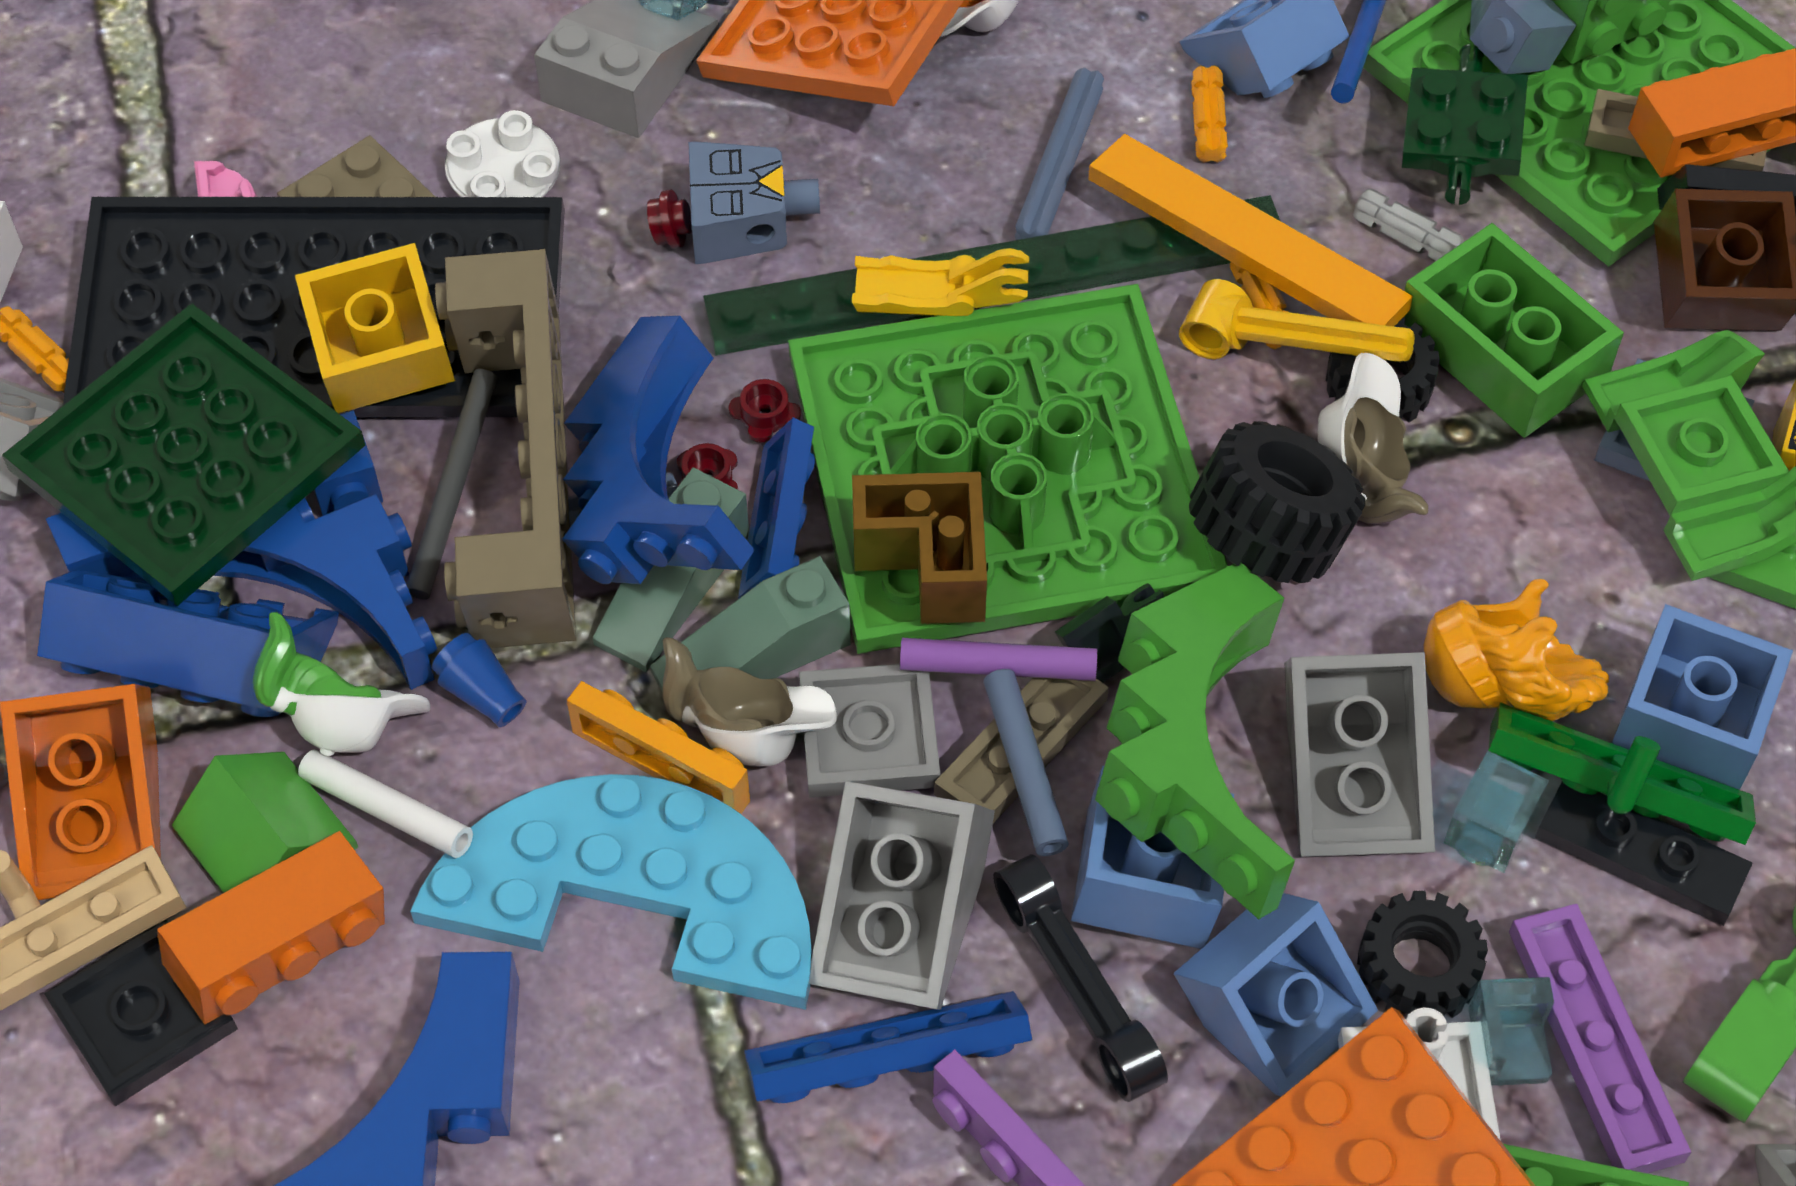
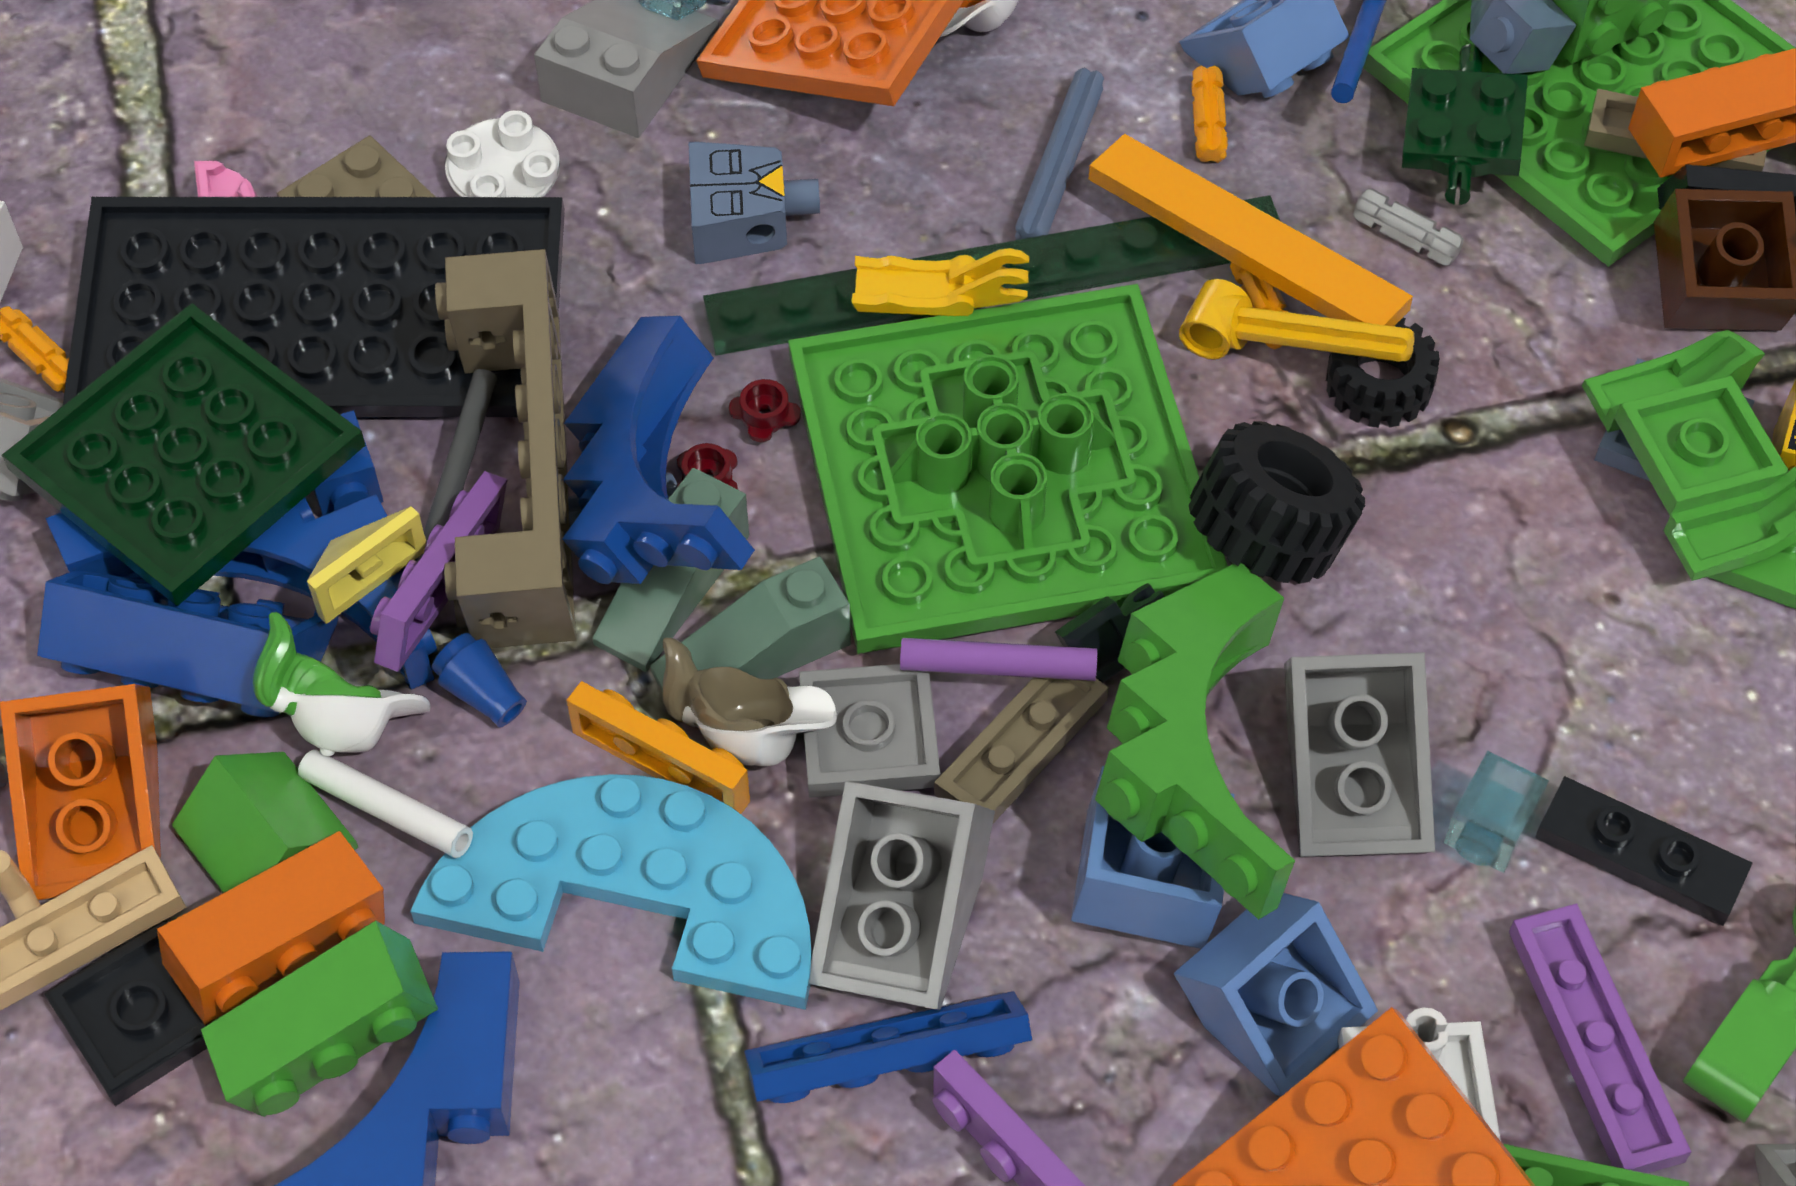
(319, 1020): none -> bright green brick
(364, 560): none -> light yellow slope
(374, 328): yellow brick -> none
(421, 591): none -> medium lavender plate
(669, 219): dark red plate -> none
(779, 503): blue plate -> none
(928, 526): pearl gold brick -> none
(1025, 763): sand blue piece -> none
(1122, 1045): black piece -> none
(1369, 438): dark tan hair -> none
(1429, 922): black tyre -> none
(1509, 658): light orange hair -> none
(1511, 329): bright green brick -> none
(1513, 1028): clear light blue panel -> none
(1627, 776): green plate -> none
(1704, 696): medium blue brick -> none

